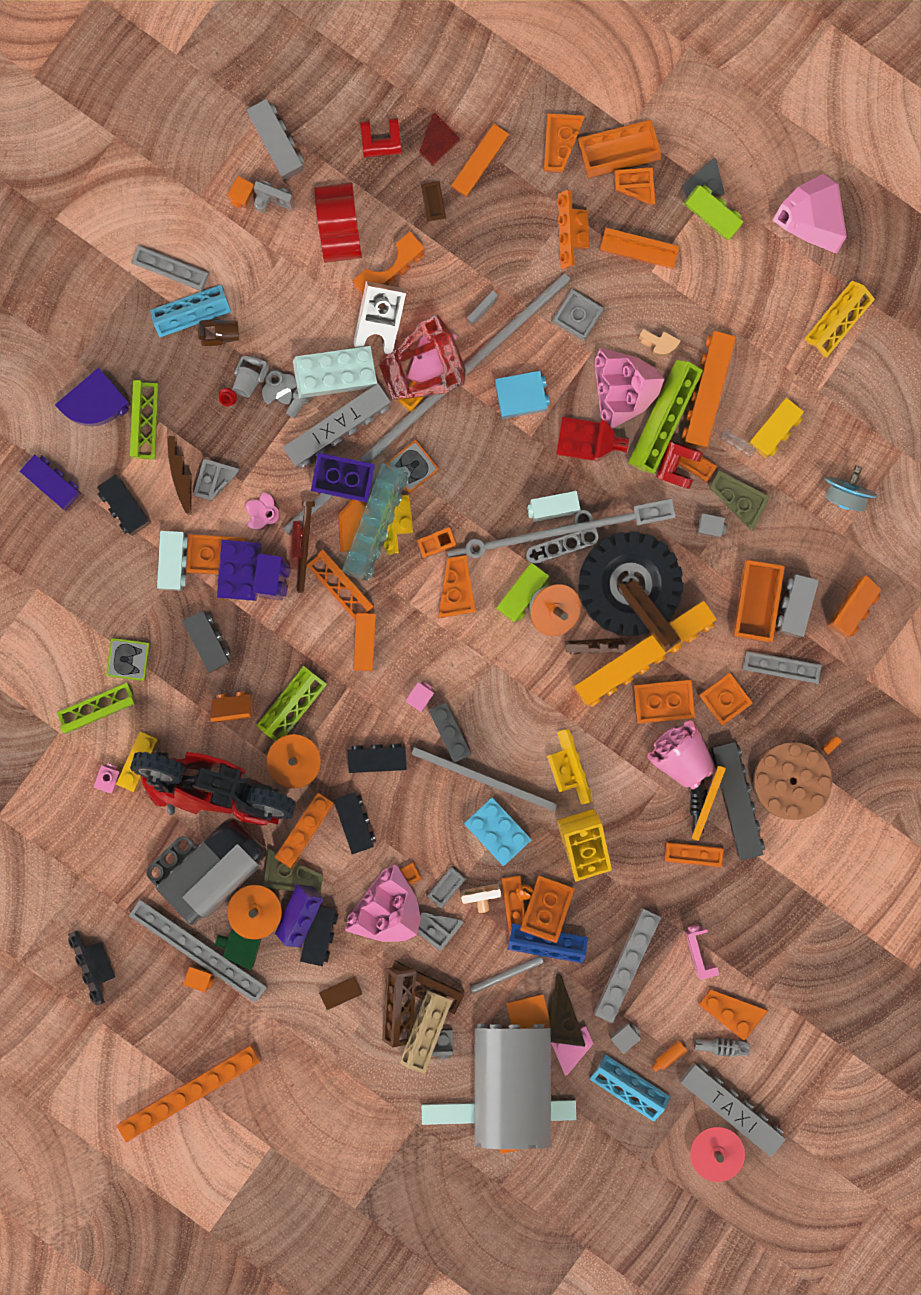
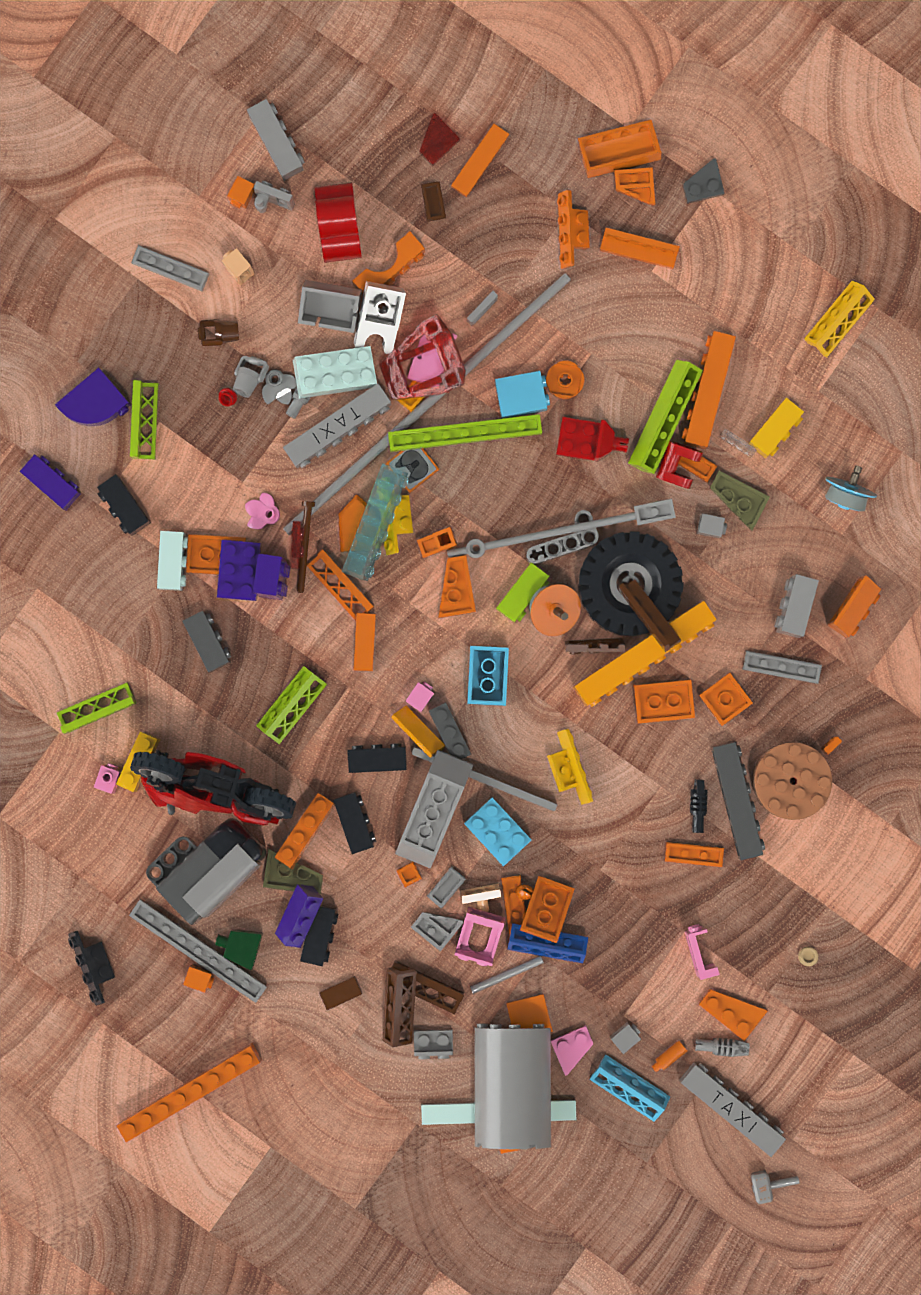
(128, 659): tile -> none
(182, 482): reddish brown slope -> none
(191, 312): medium azure fence -> none
(213, 479): light grey wing -> none
(232, 708): orange slope -> none
(237, 266): none -> light nougat brick
(254, 912): orange piece -> none
(293, 761): orange piece -> none
(333, 303): none -> light grey piece
(342, 477): dark purple brick -> none
(383, 146): red connector -> none
(386, 910): bright pink brick -> none
(418, 731): none -> light orange tile
(425, 1032): tan fence -> none
(434, 809): none -> light grey slope
(465, 433): none -> lime plate
(484, 918): none -> bright pink panel
(488, 675): none -> medium azure brick
(553, 506): light aqua brick -> none
(560, 139): orange wing -> none
(563, 1019): dark brown wing -> none
(573, 373): none -> orange plate
(578, 315): light grey tile -> none
(585, 844): yellow brick -> none
(624, 386): bright pink brick -> none
(627, 965): light grey brick -> none
(663, 346): light nougat brick -> none
(683, 755): bright pink cone -> none
(708, 802): light orange tile -> none
(713, 211): lime brick -> none
(717, 1154): coral piece -> none
(758, 601): orange piece -> none
(762, 1185): none -> light grey piece
(808, 956): none -> tan tile
(815, 213): bright pink brick -> none

